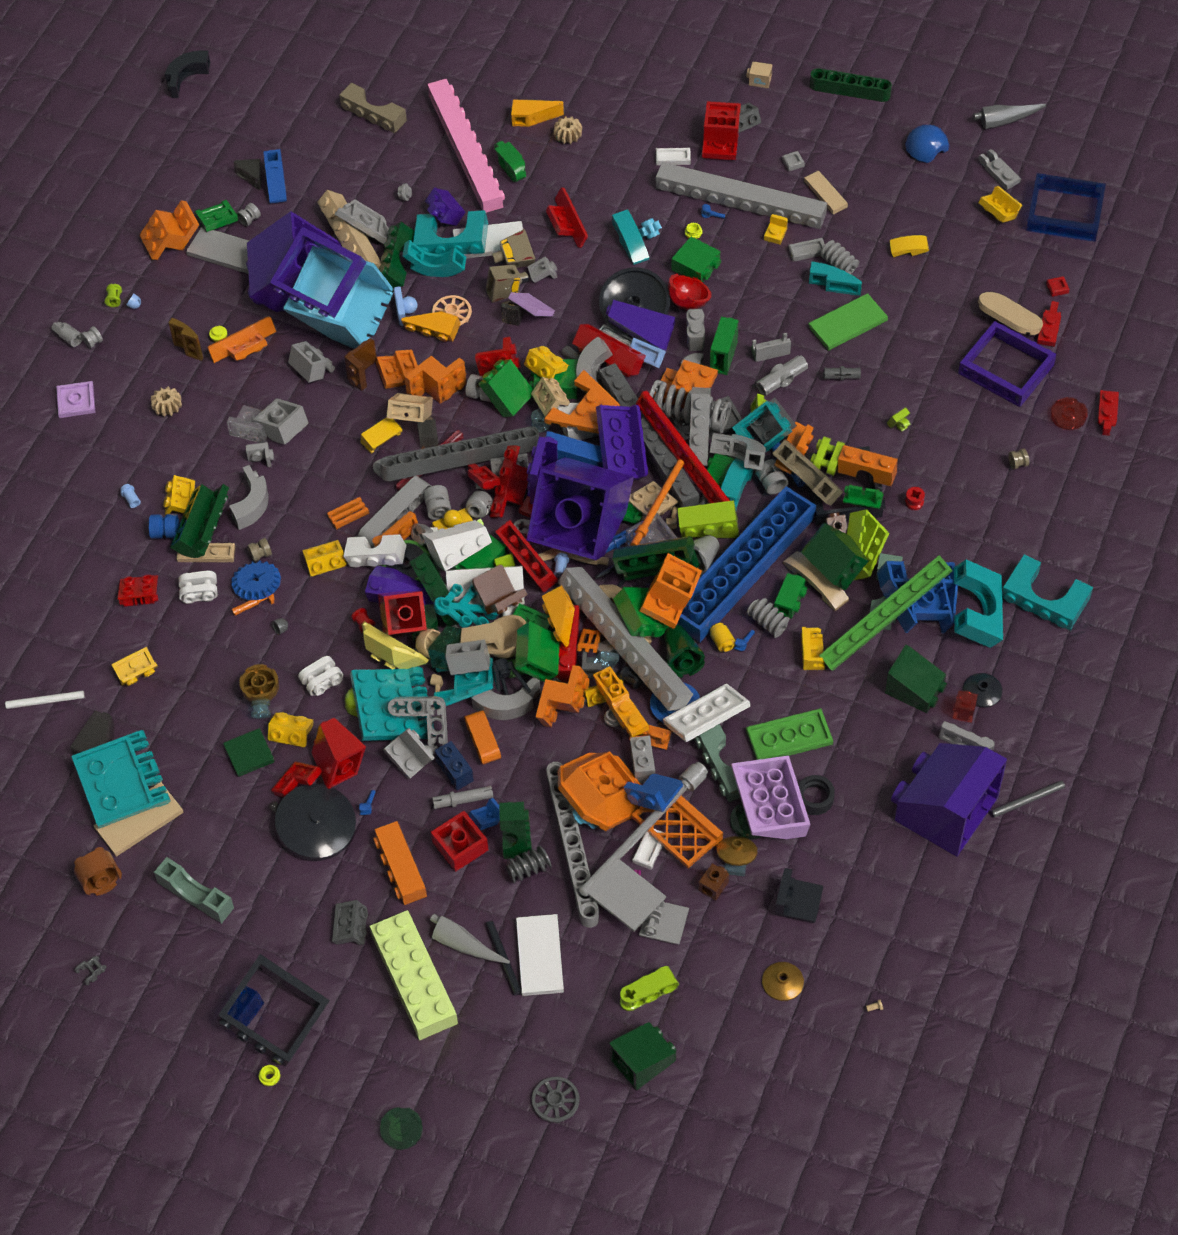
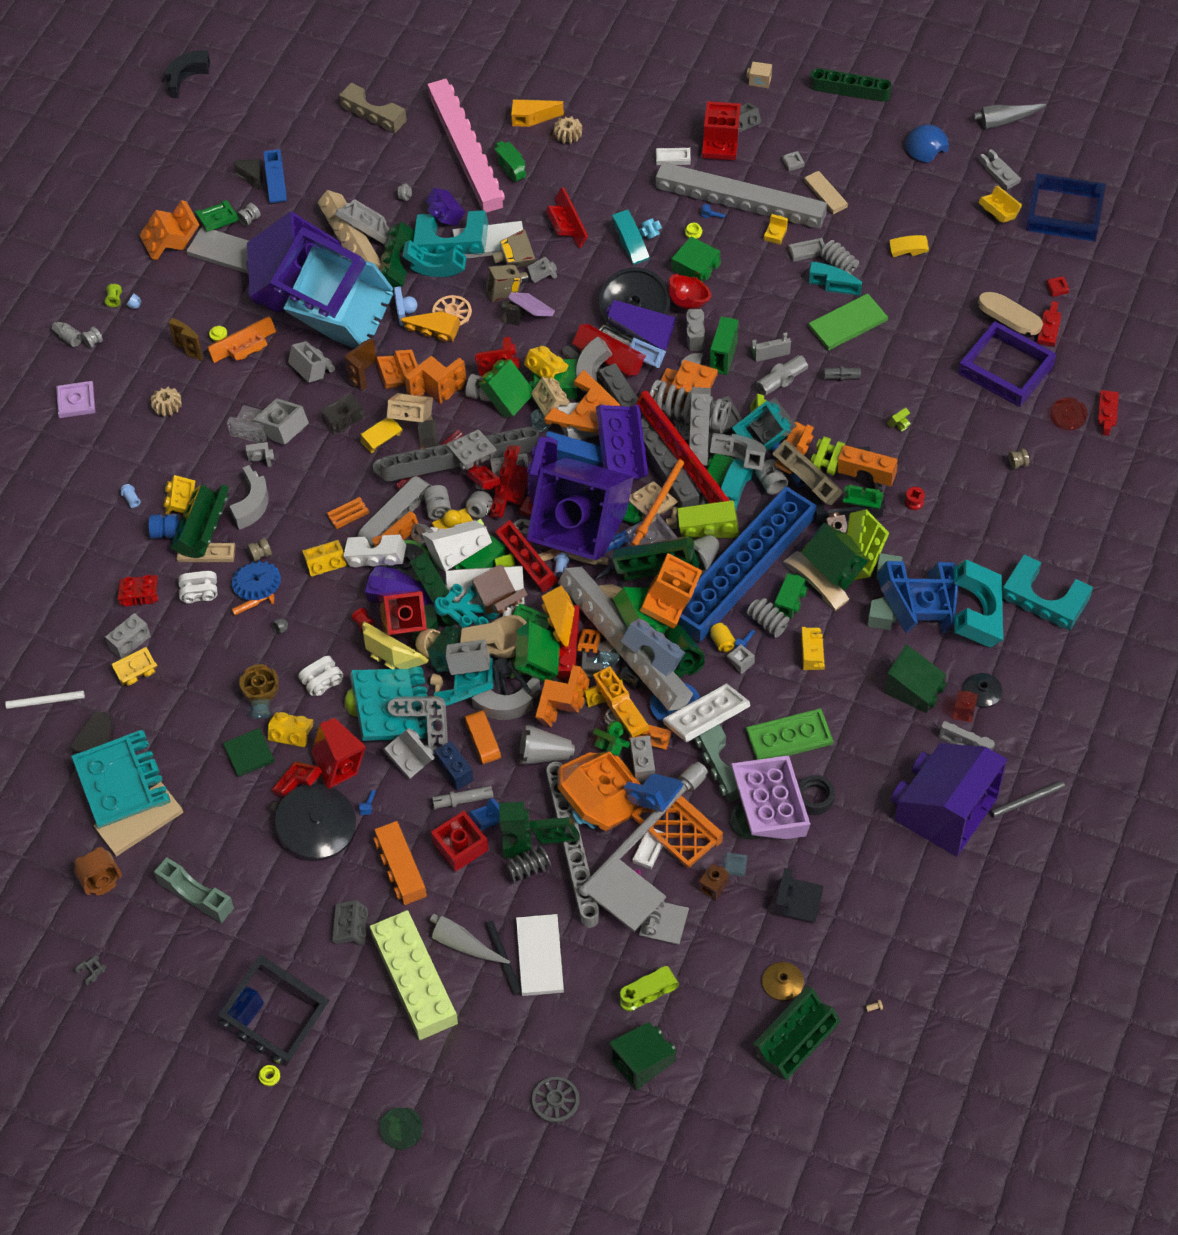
(128, 636): none -> light grey brick
(342, 413): none -> clear smoke brick
(471, 449): none -> light grey hinge
(543, 747): none -> light grey cone
(555, 830): none -> dark green tile
(610, 740): none -> green hips
(666, 653): none -> sand blue arch
(737, 850): pearl gold dish -> none
(741, 658): none -> light grey slope
(795, 1034): none -> dark green brick
(886, 613): bright green plate -> none

